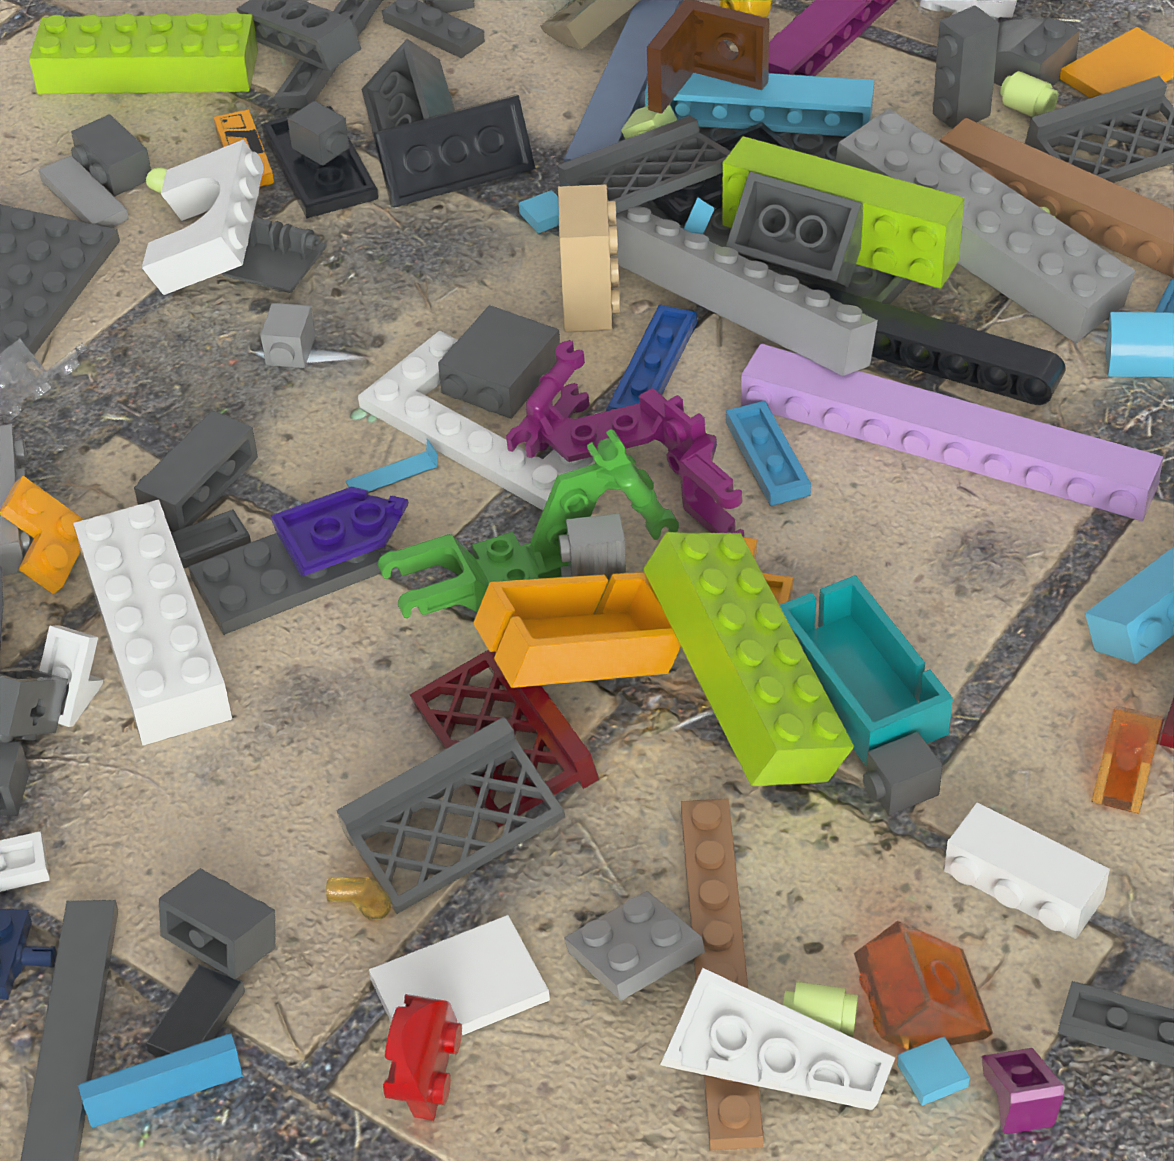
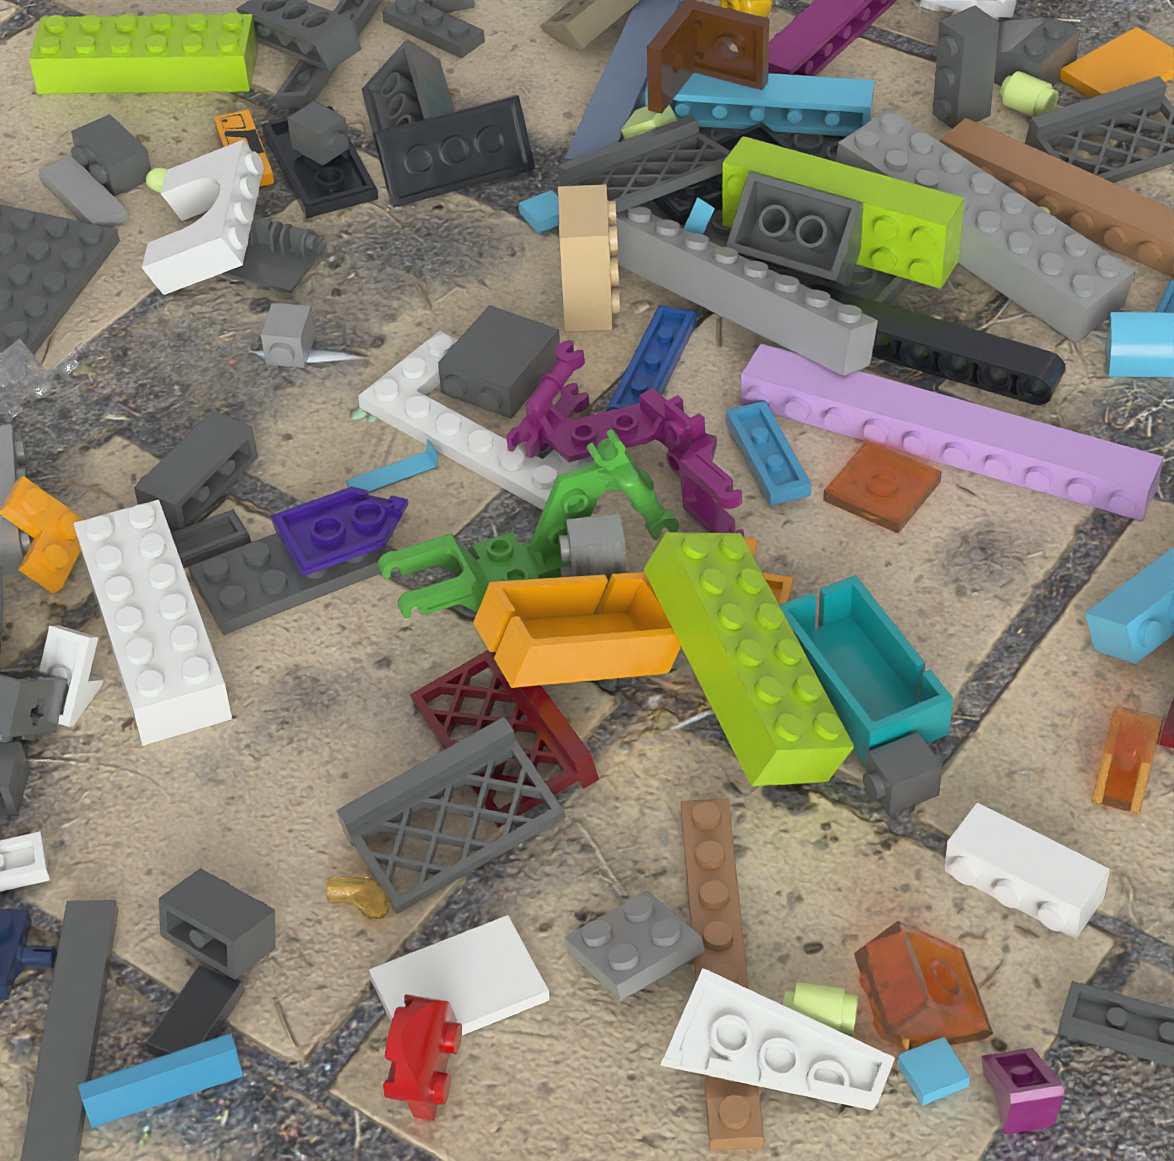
(882, 486): none -> clear orange tile

